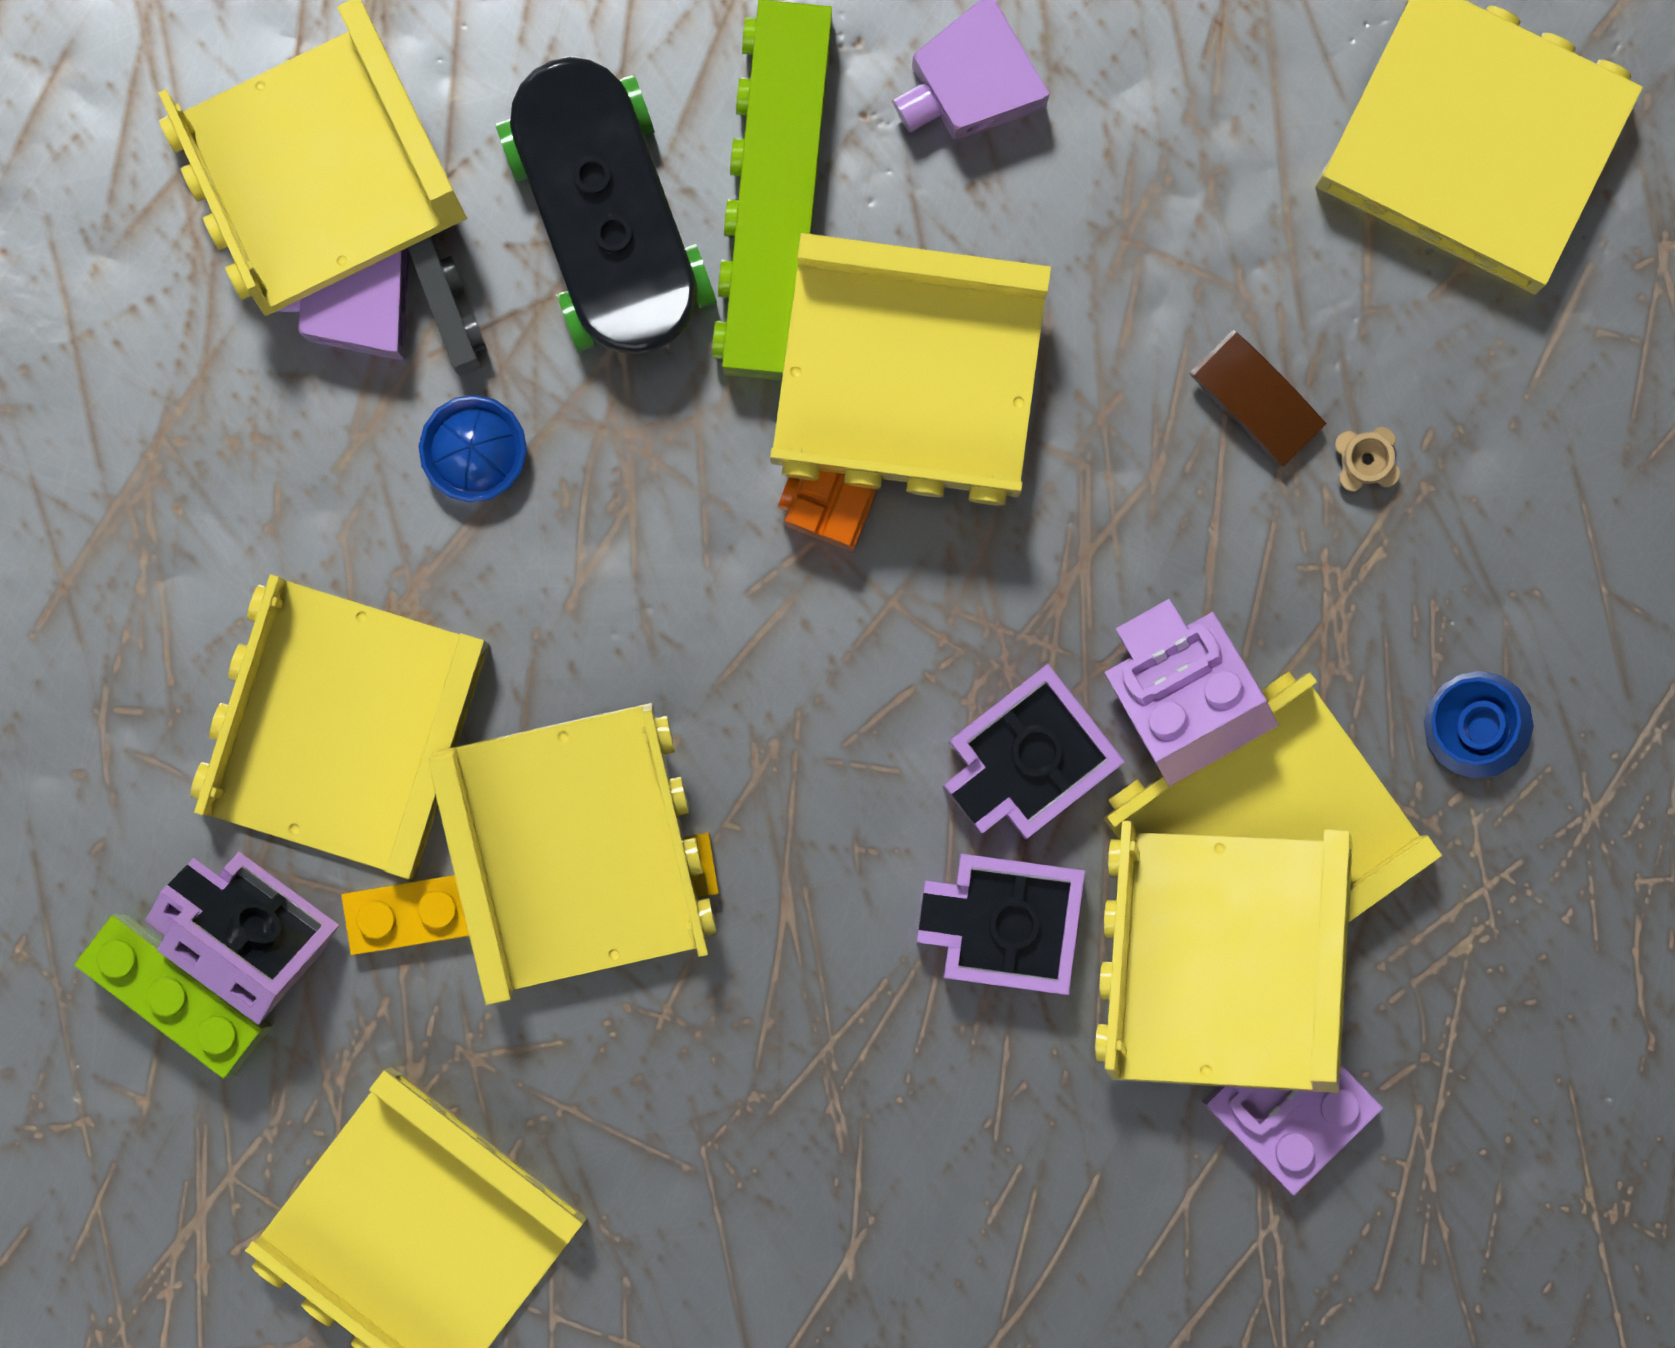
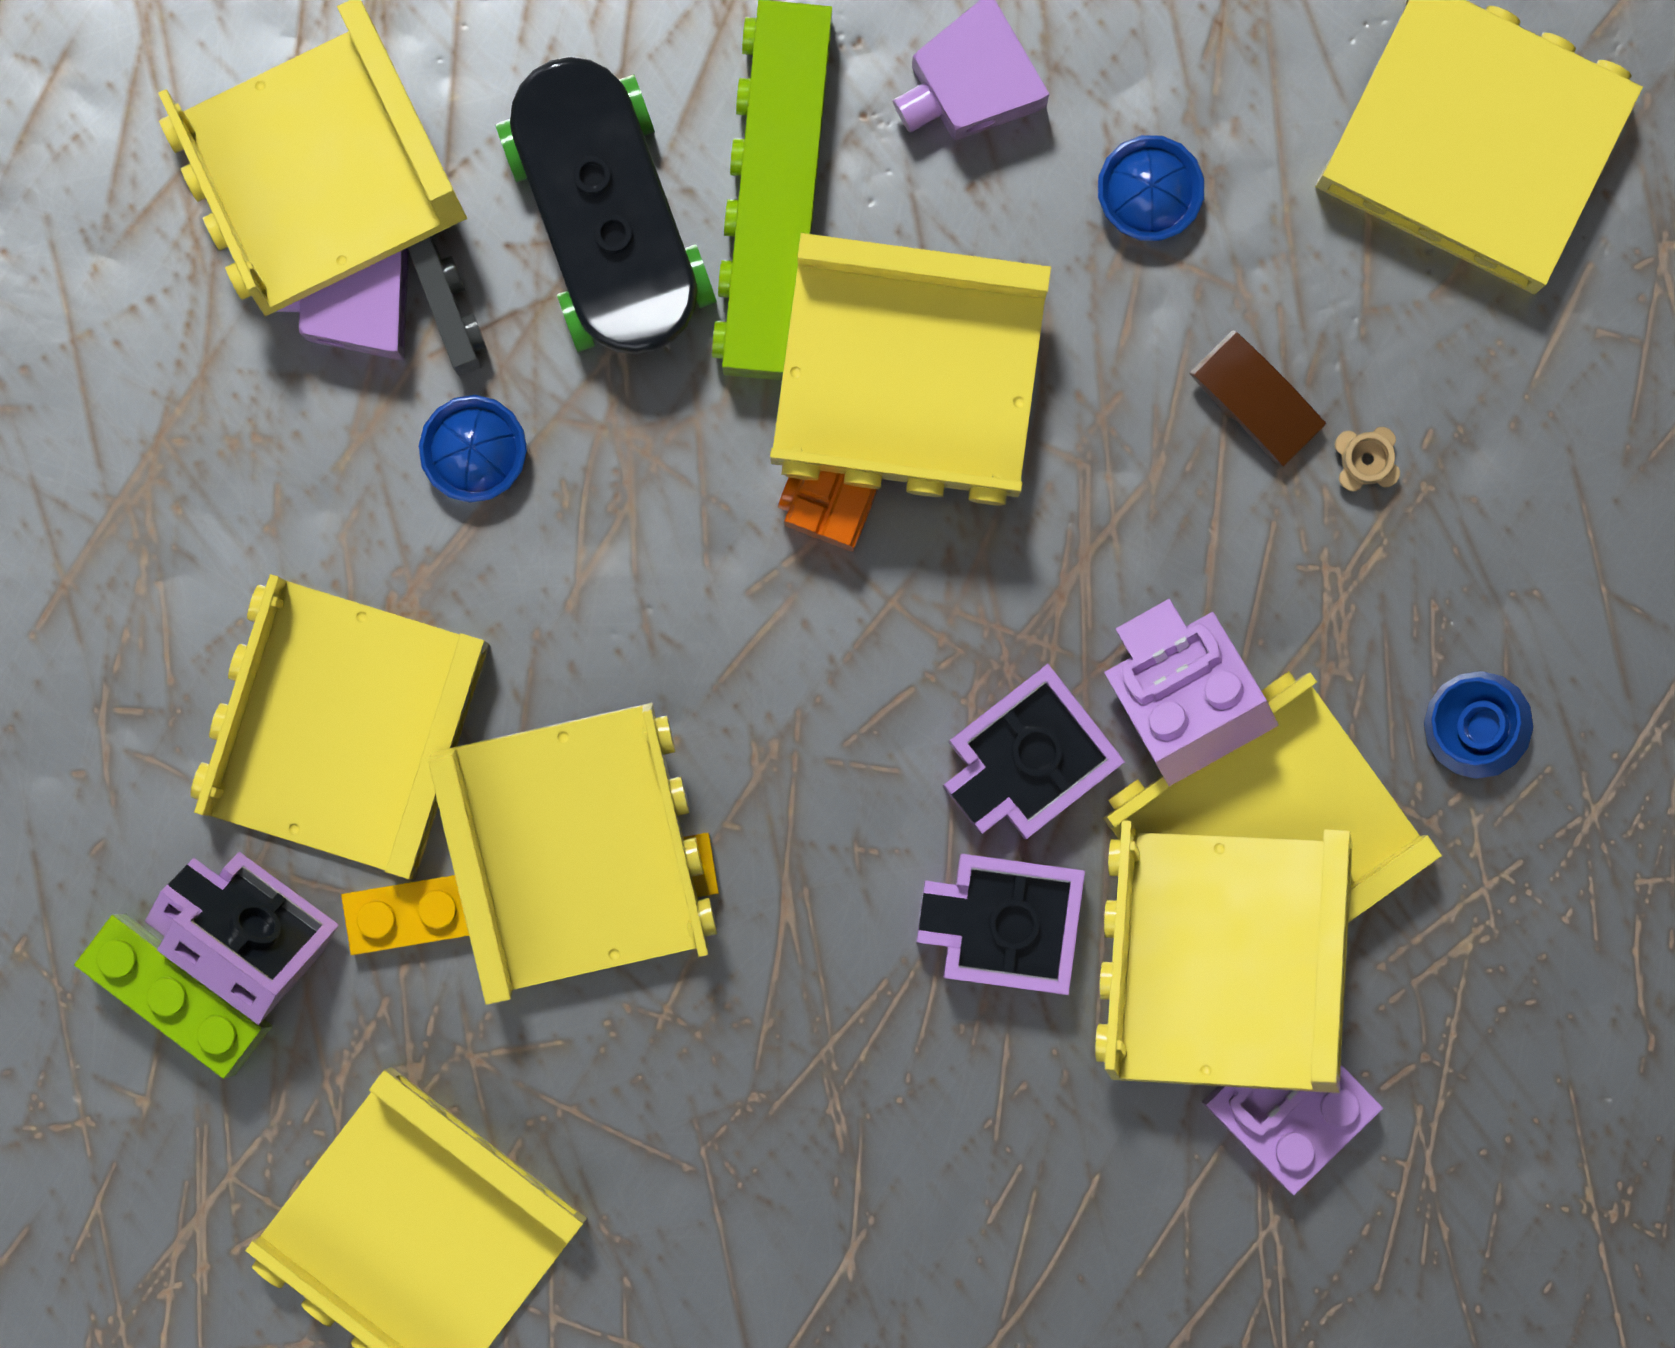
(1151, 188): none -> blue hat

